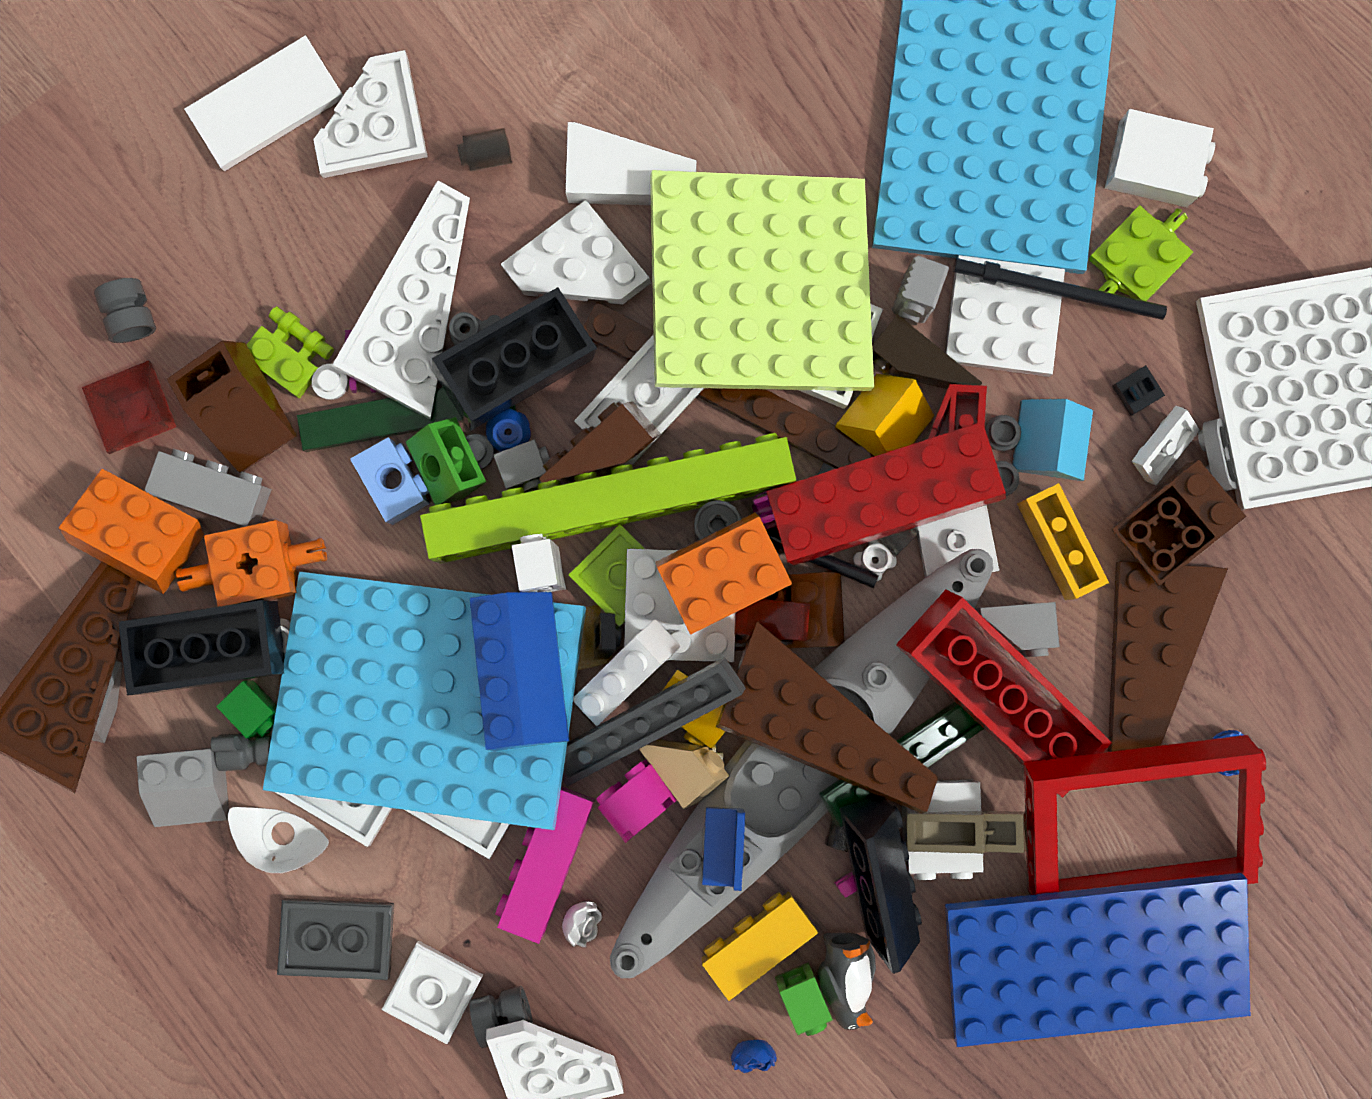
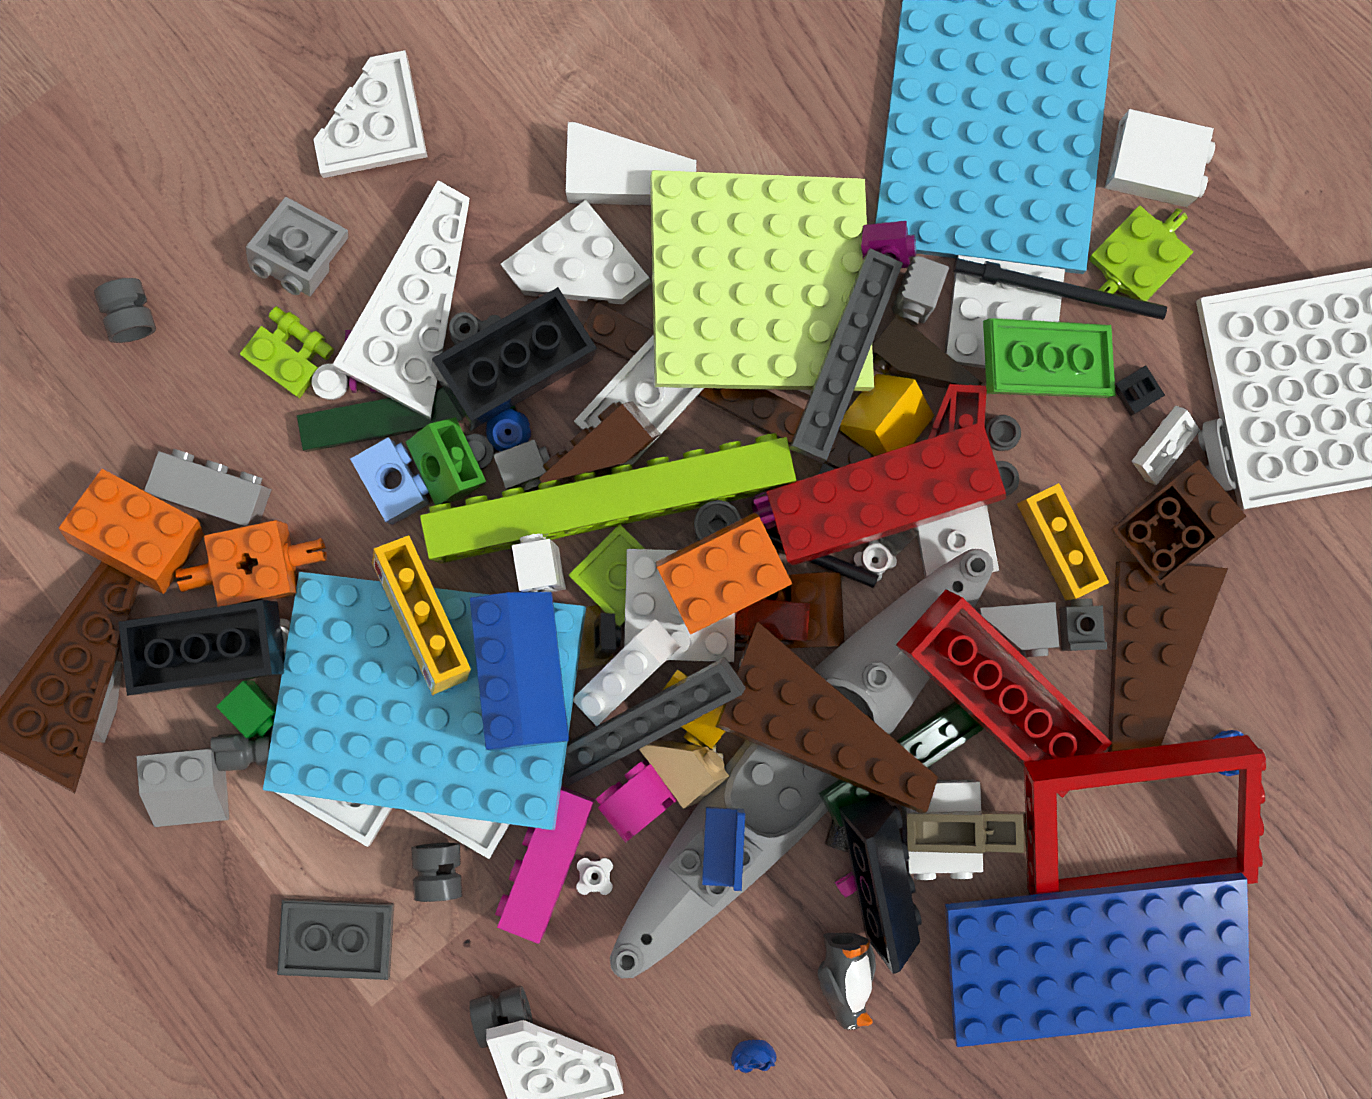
(129, 407): clear red slope -> none
(232, 404): reddish brown slope -> none
(252, 835): white piece -> none
(264, 103): white tile -> none
(295, 247): none -> light grey plate
(420, 615): none -> yellow brick
(432, 992): white plate -> none
(436, 872): none -> dark grey wheel
(485, 149): clear smoke brick -> none
(581, 923): white plate -> none
(587, 868): none -> white plate
(757, 944): yellow brick -> none
(803, 1000): bright green brick -> none
(846, 356): none -> dark grey plate
(890, 240): none -> magenta brick
(1048, 358): none -> bright green tile
(1053, 438): medium azure slope -> none
(1072, 635): none -> dark grey brick

